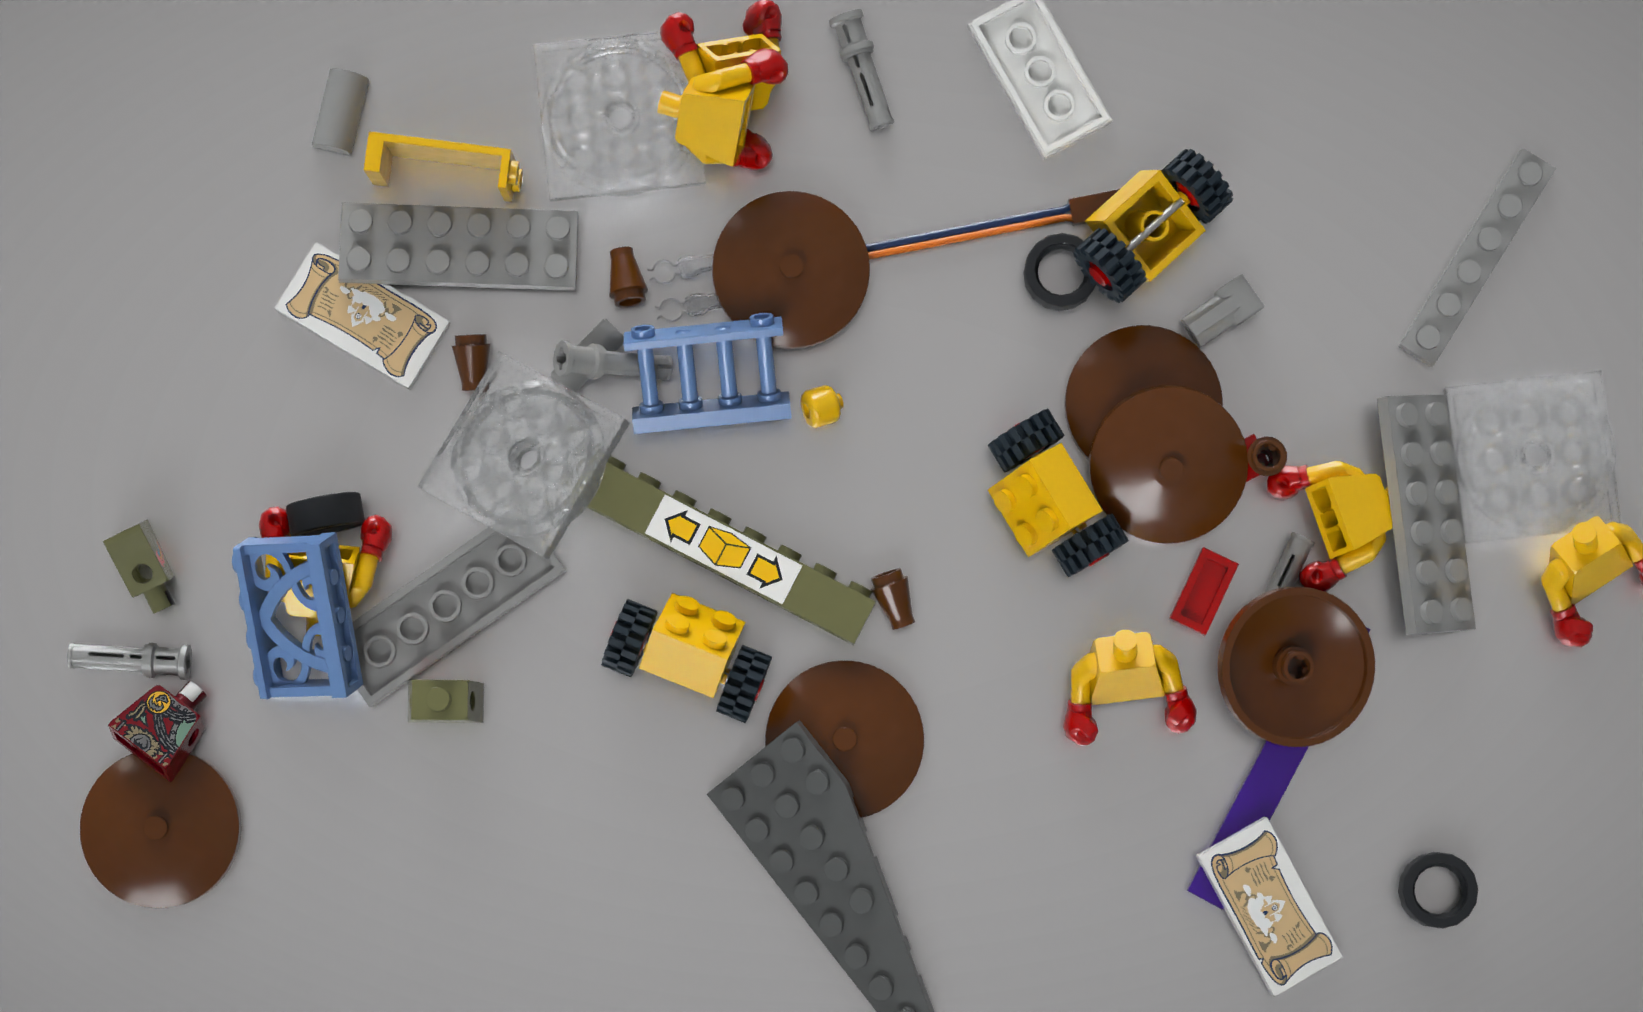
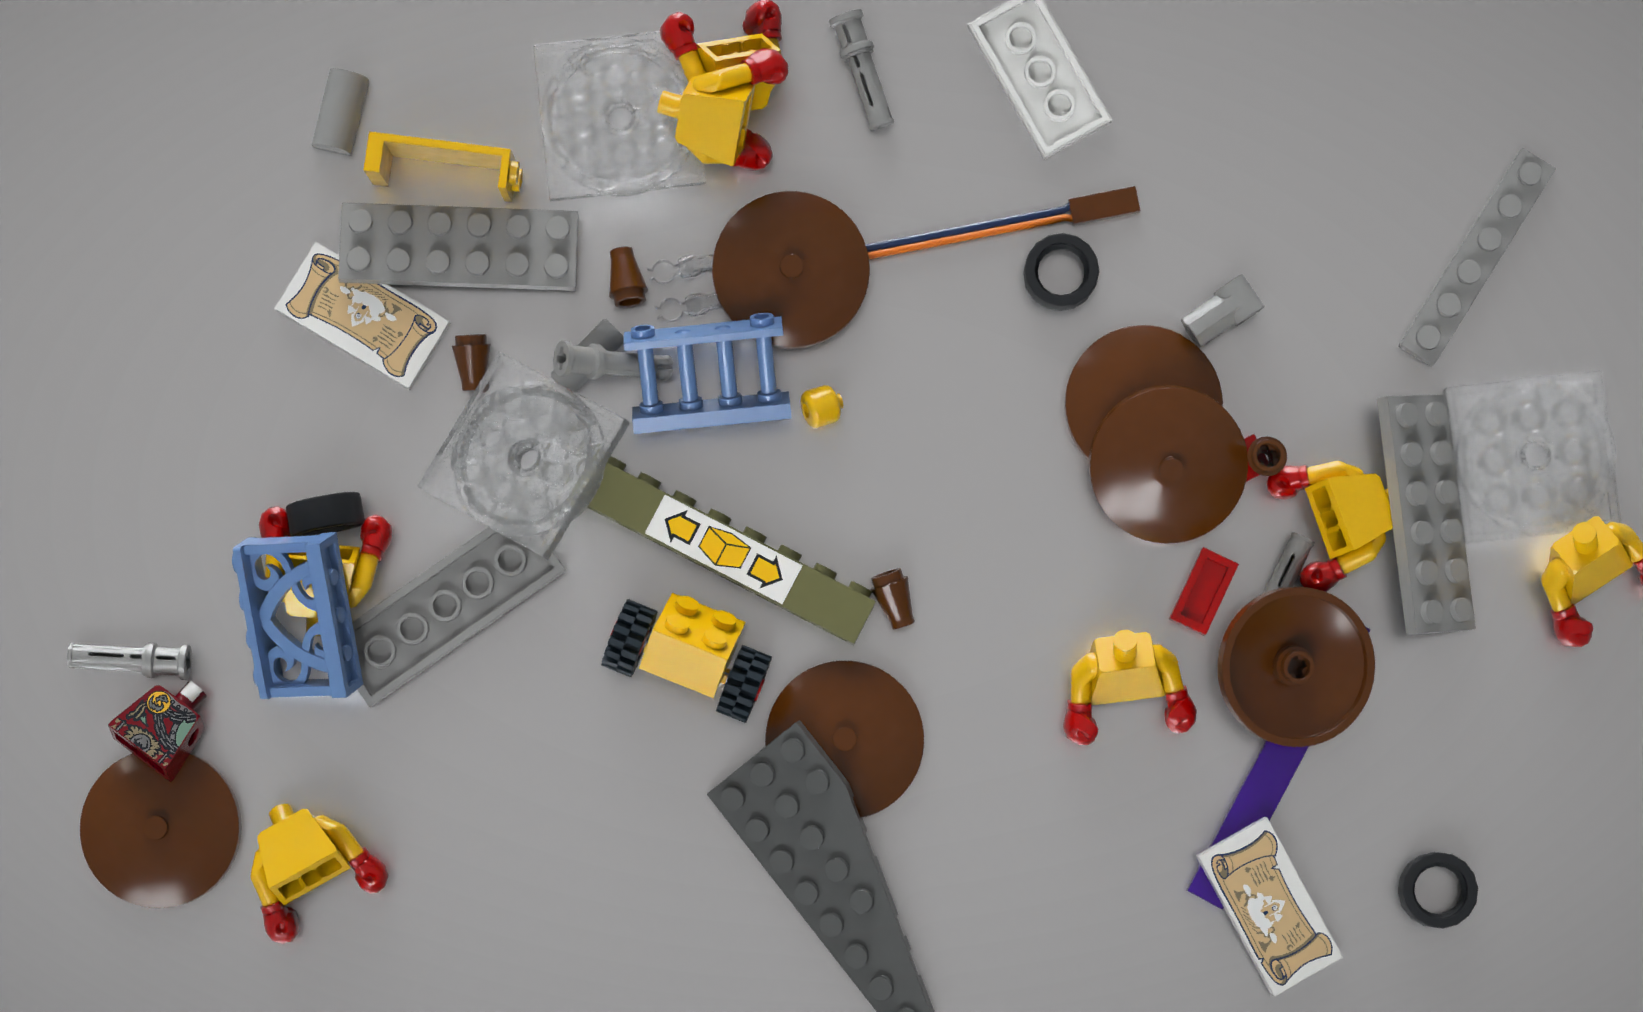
(137, 547): olive torso -> none
(298, 857): none -> yellow torso
(445, 701): olive torso -> none
(1050, 497): brick -> none
(1150, 223): brick -> none

